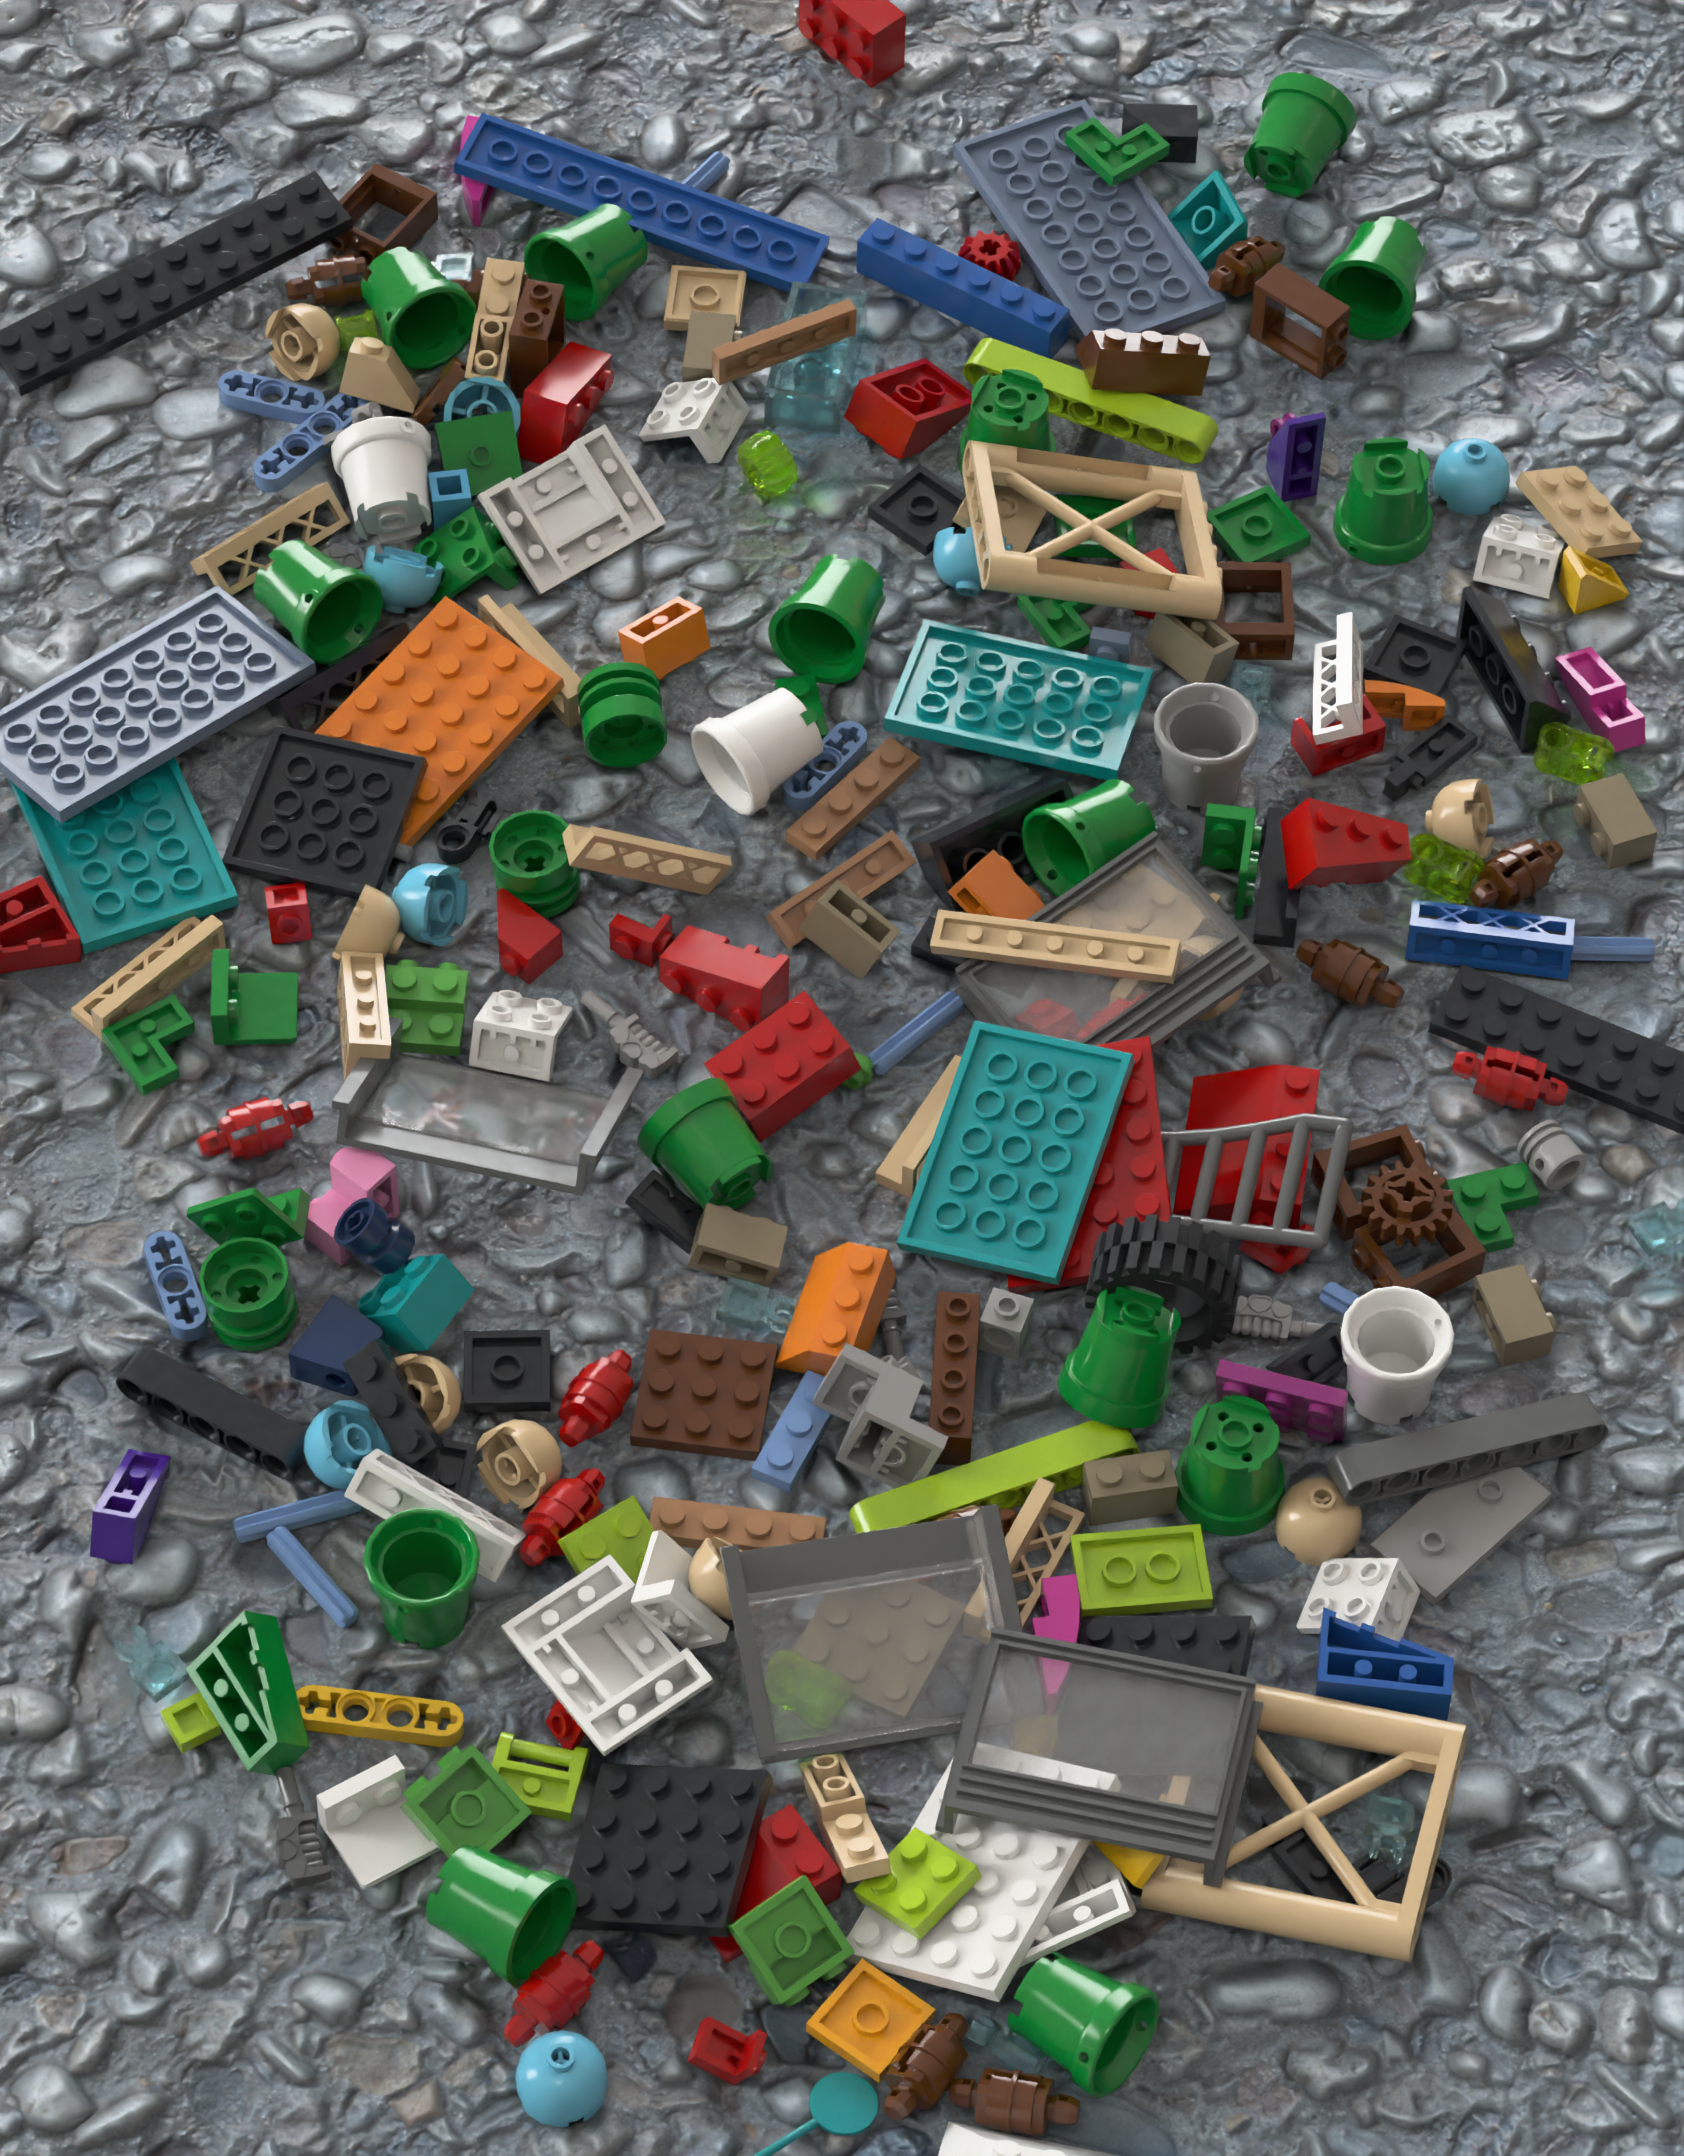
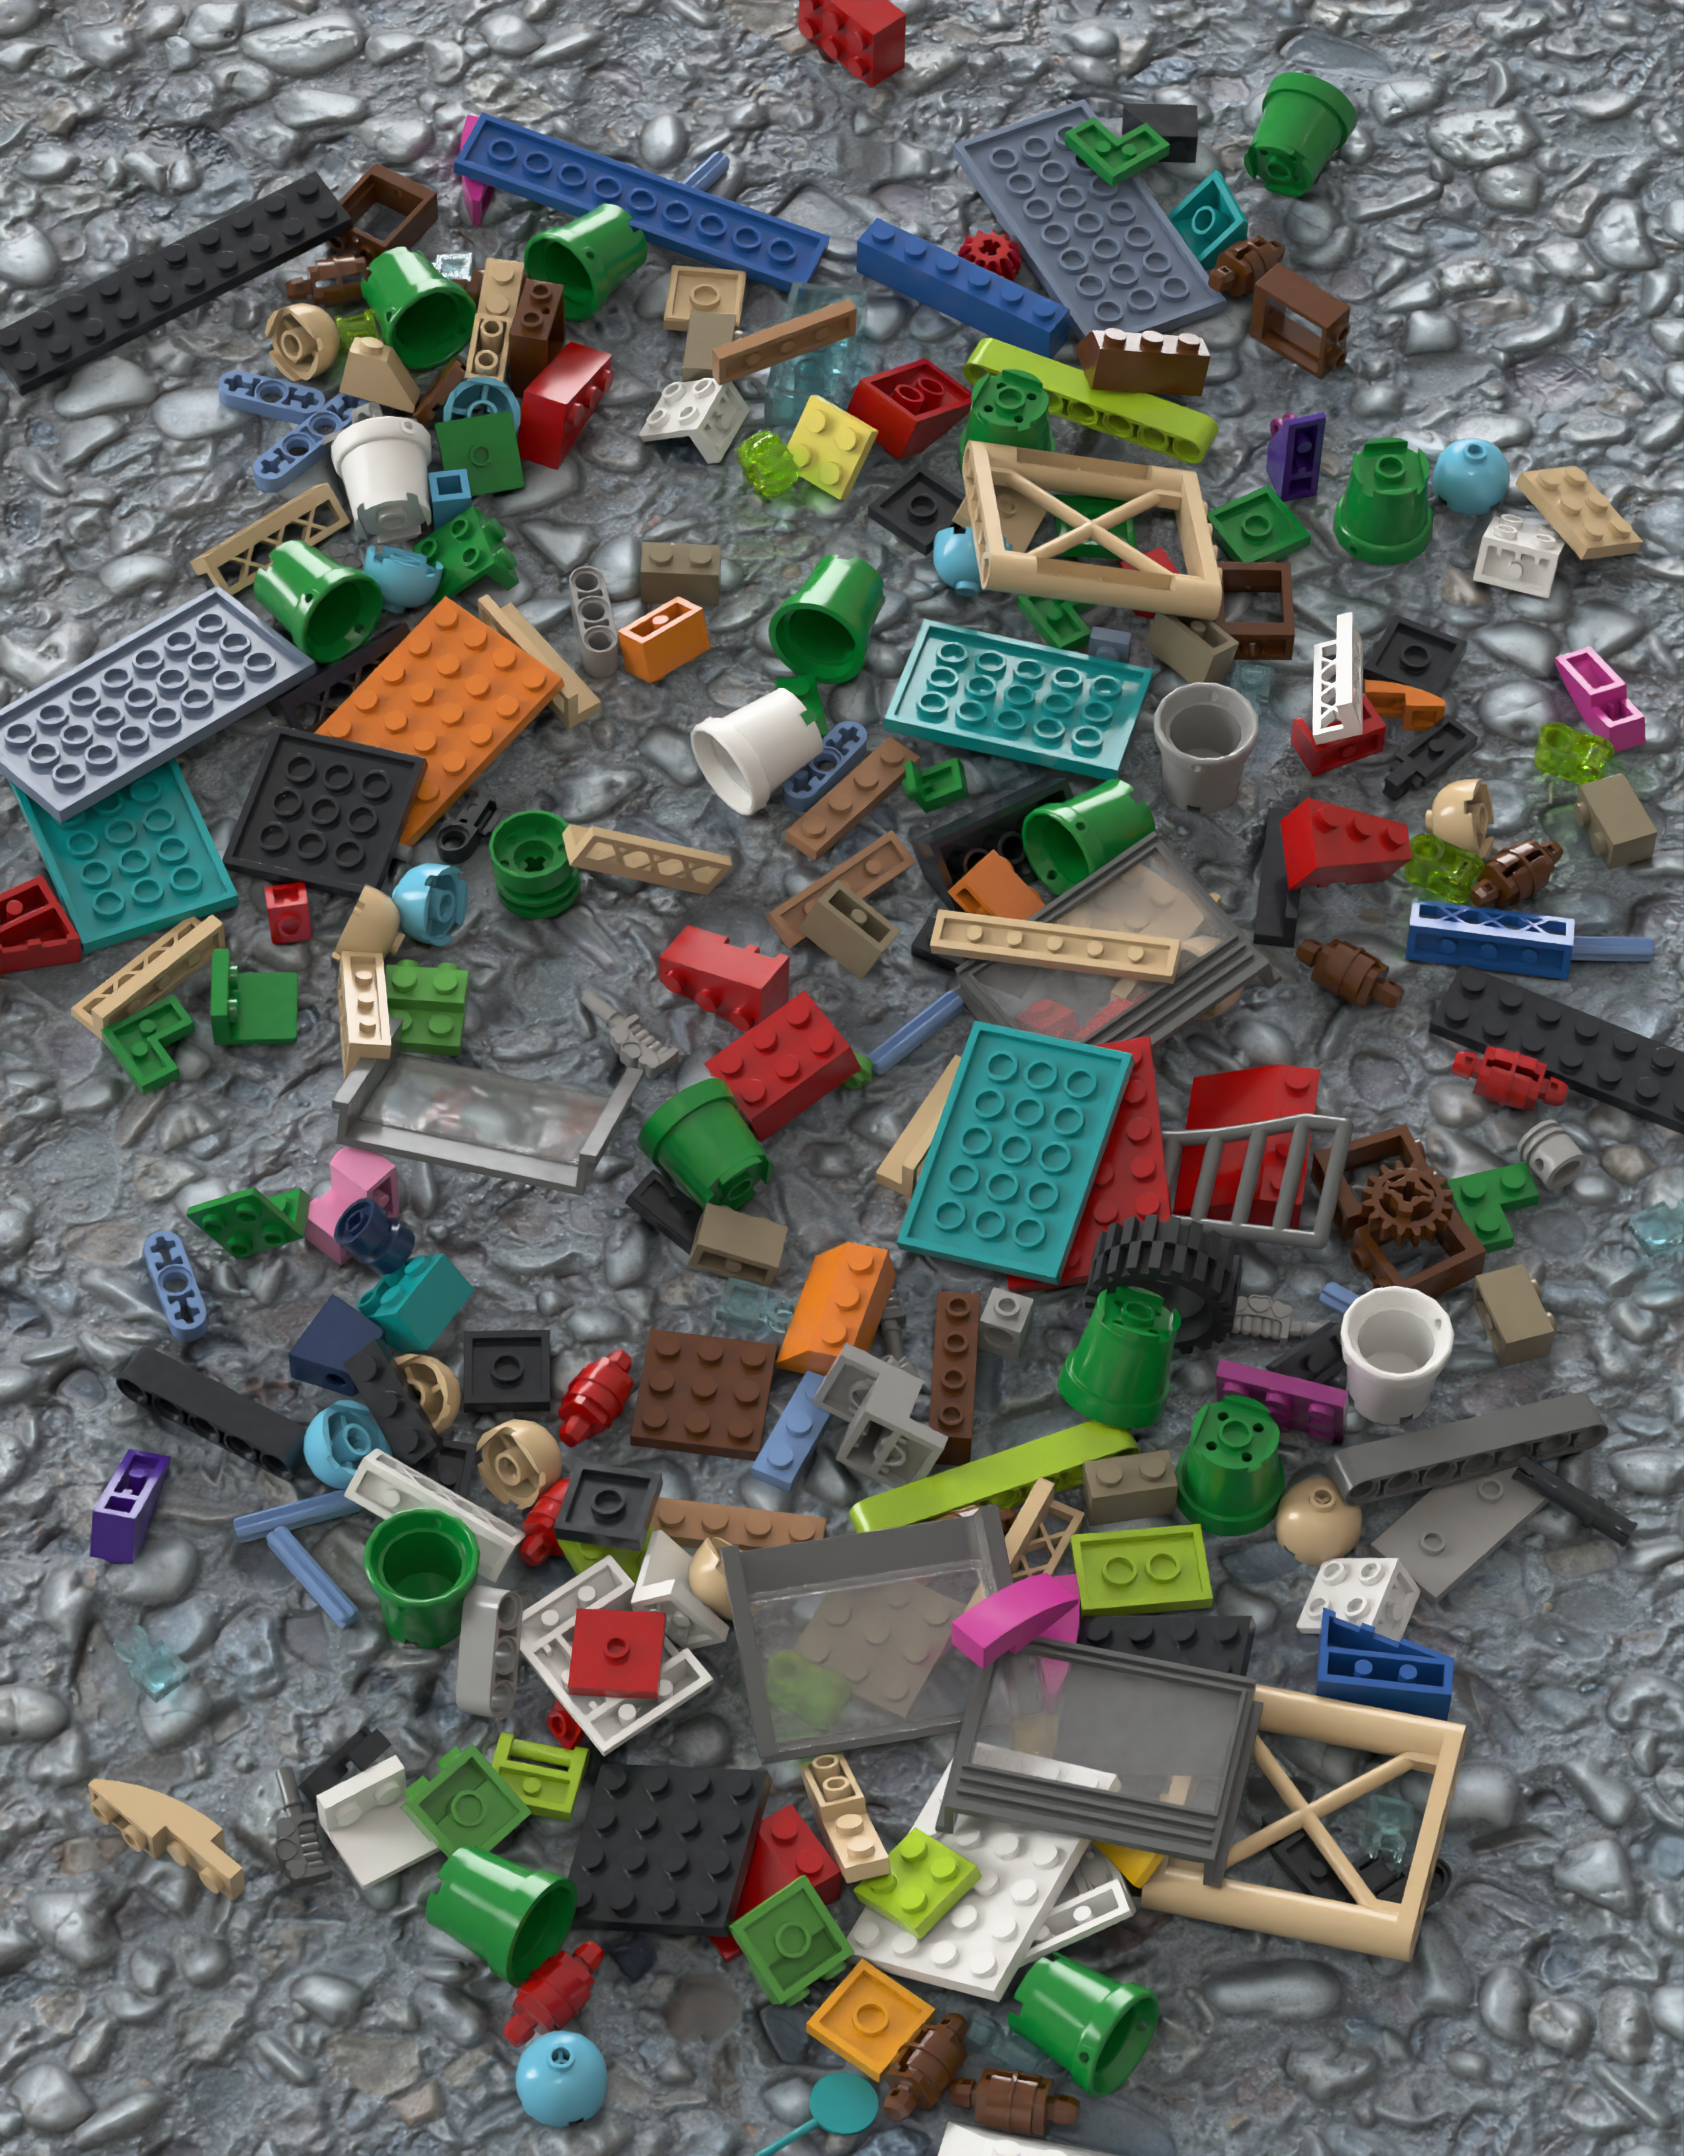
(161, 1823): none -> tan slope
(190, 1722): lime plate -> none
(248, 1294): green wheel -> none
(250, 1116): red piece -> none
(253, 1693): green wedge -> none
(361, 1749): none -> black piece
(379, 1708): yellow beam -> none
(489, 1652): none -> light grey beam
(518, 1034): white bracket -> none
(525, 939): red slope -> none
(572, 510): white slope -> none
(593, 621): none -> light grey beam
(608, 1506): none -> black plate
(617, 1653): none -> red plate
(622, 714): green wheel -> none
(638, 941): red bracket -> none
(680, 571): none -> dark tan brick
(727, 2051): red bracket -> none
(830, 446): none -> light yellow plate
(935, 785): none -> green bracket
(1011, 1618): none -> dark pink slope
(1229, 844): green bracket -> none
(1274, 1256): red bracket -> none
(1378, 277): green piece -> none
(1508, 668): black slope -> none
(1575, 1501): none -> black pin
(1588, 582): yellow slope -> none

